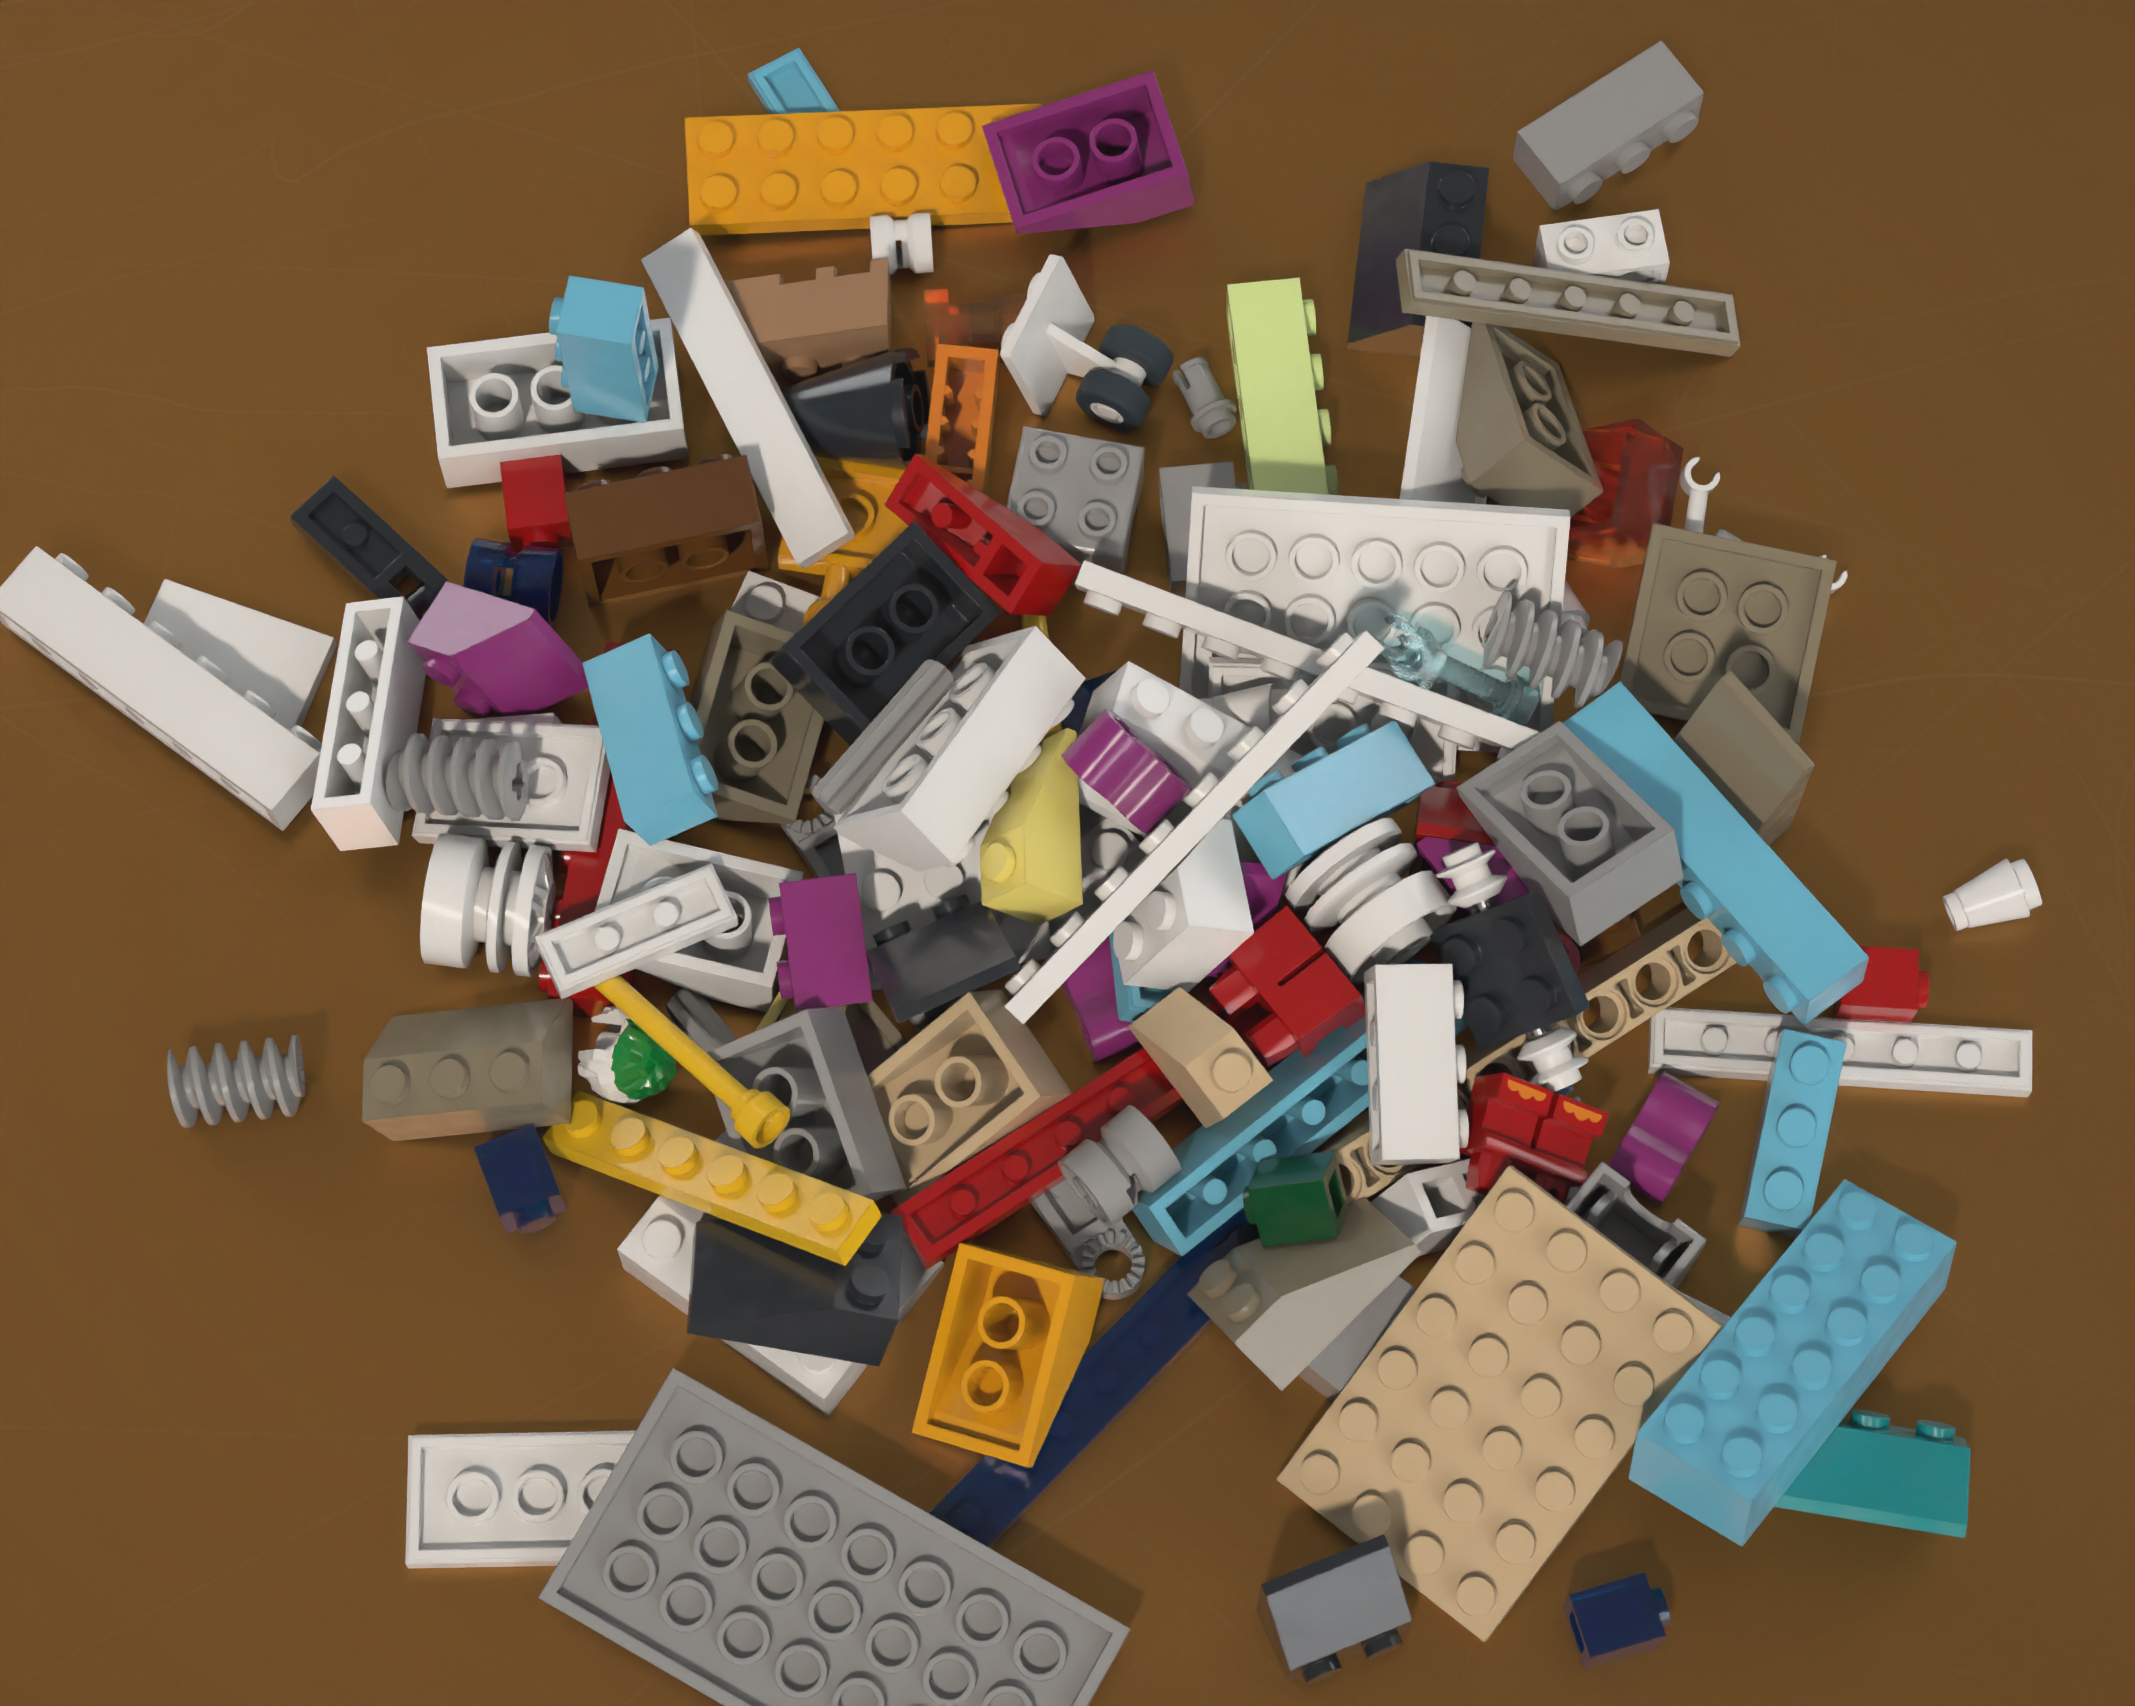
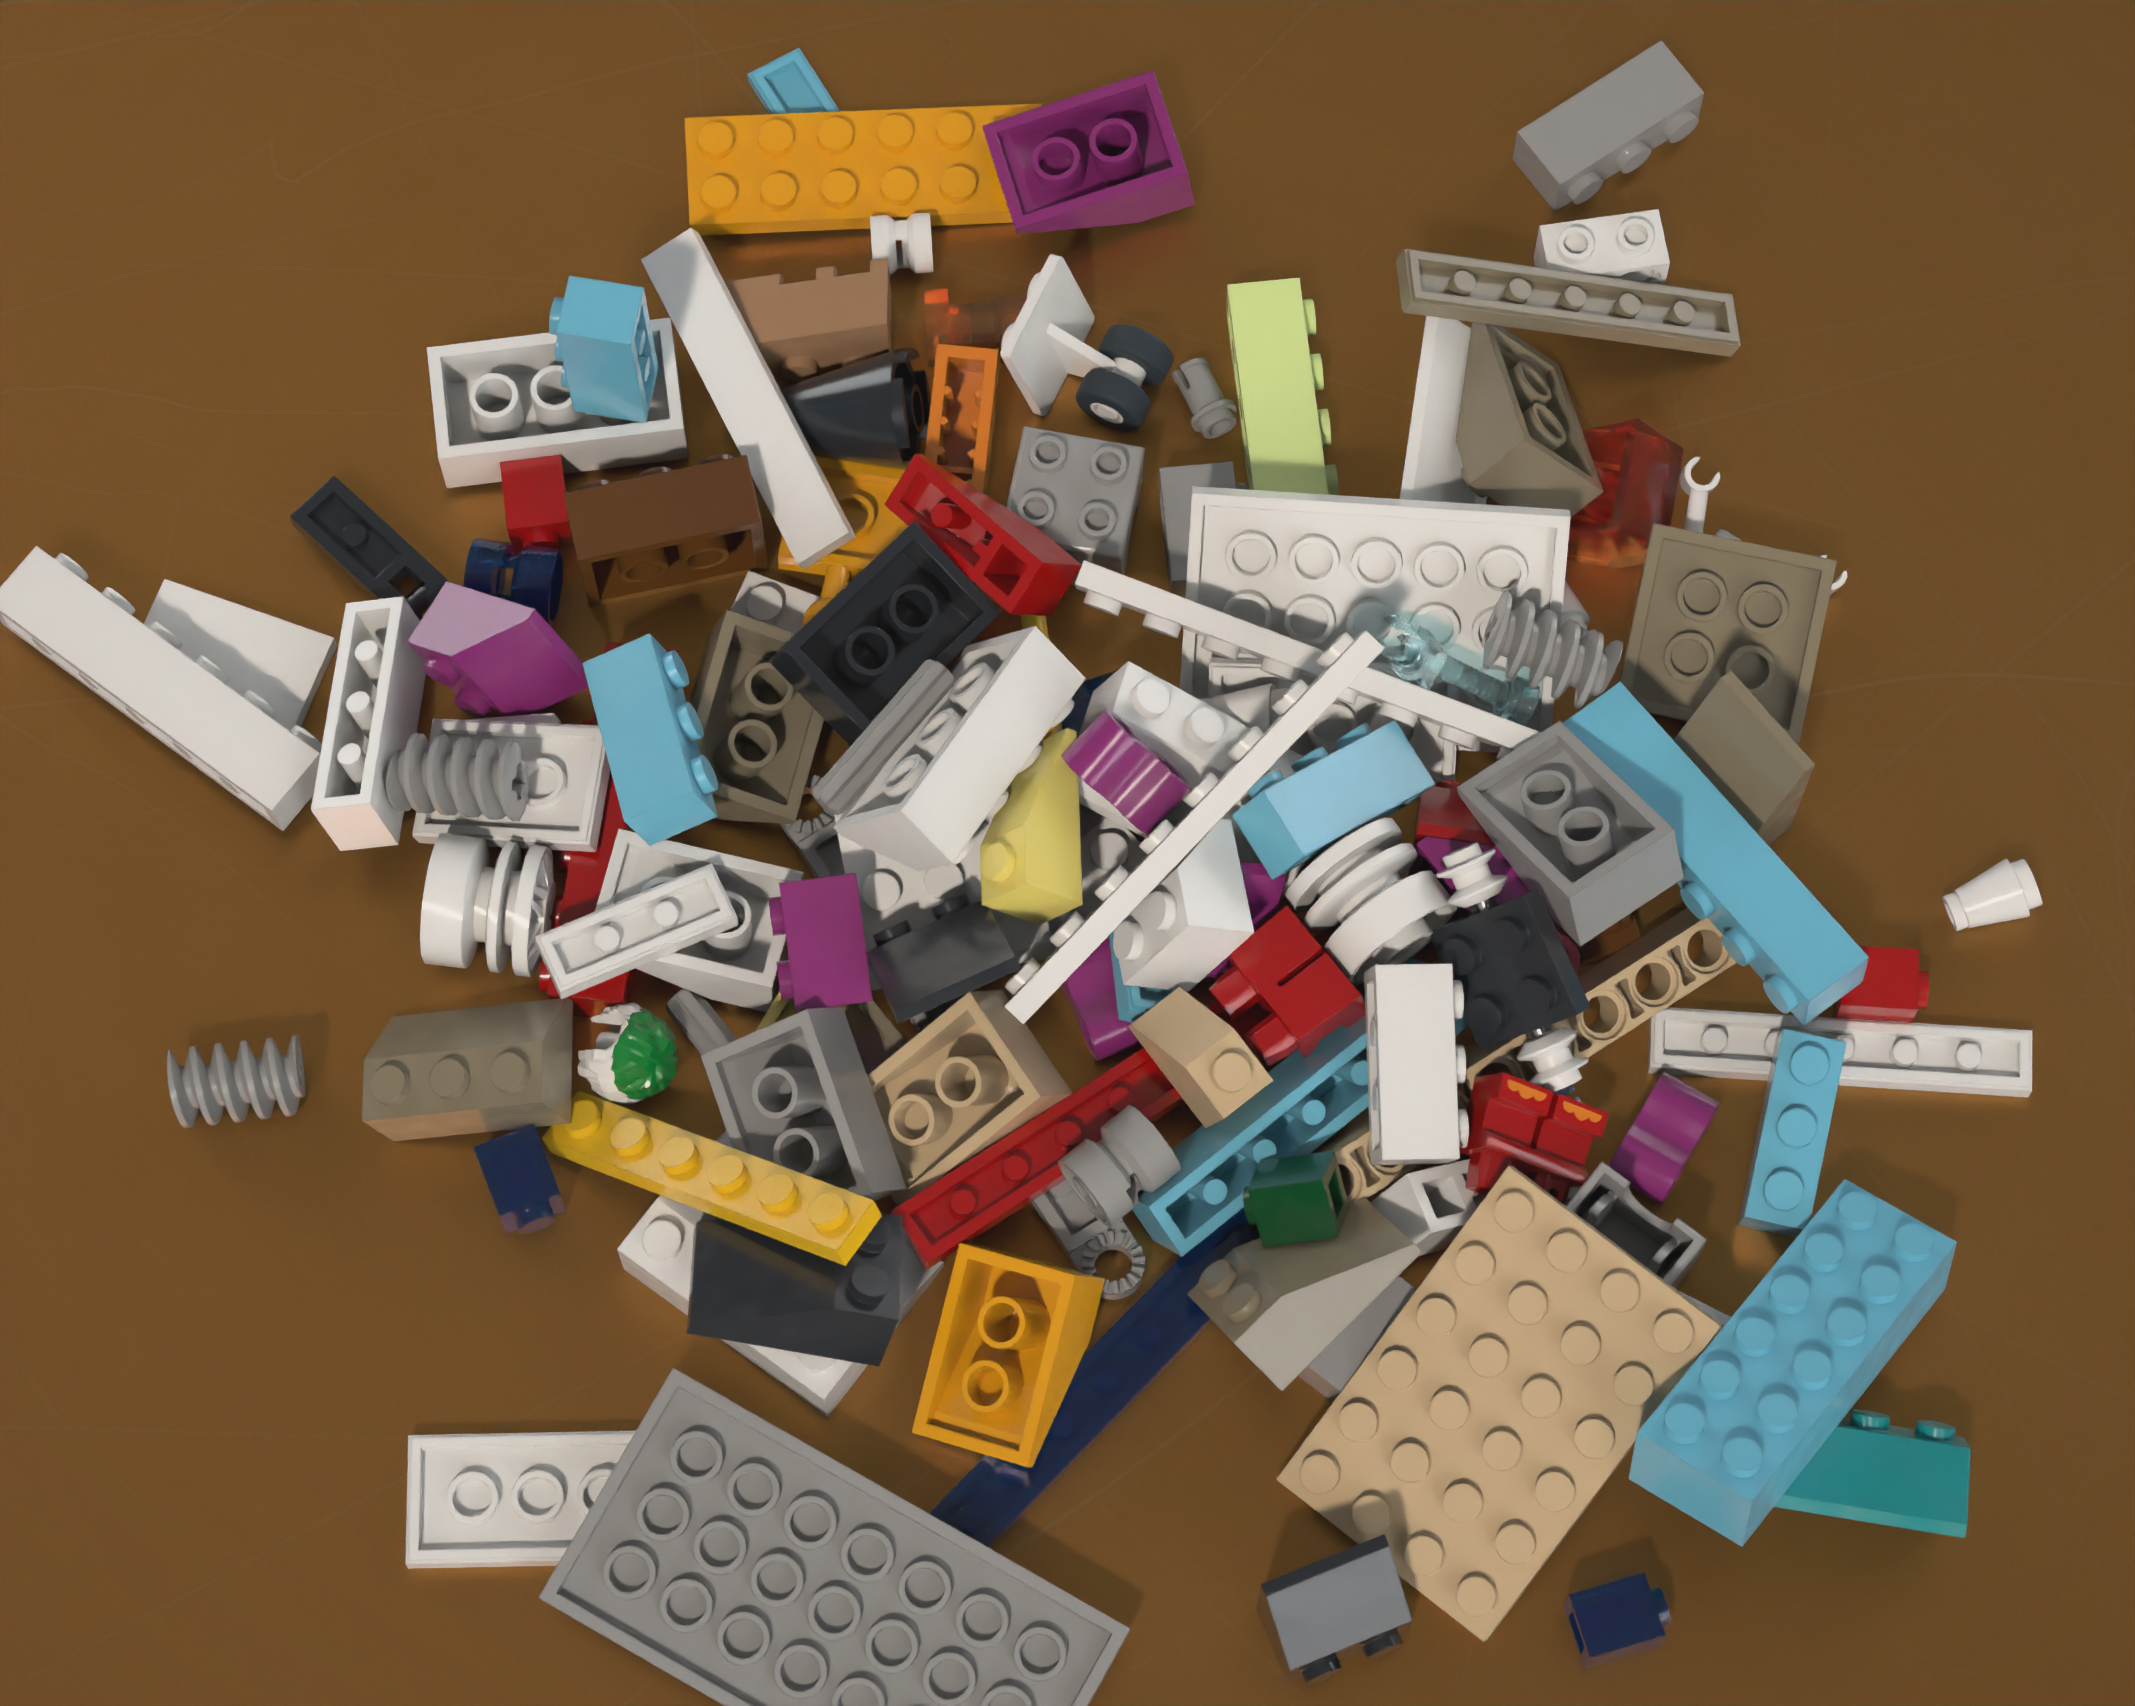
(756, 1114): yellow piece -> none
(1420, 209): black slope -> none

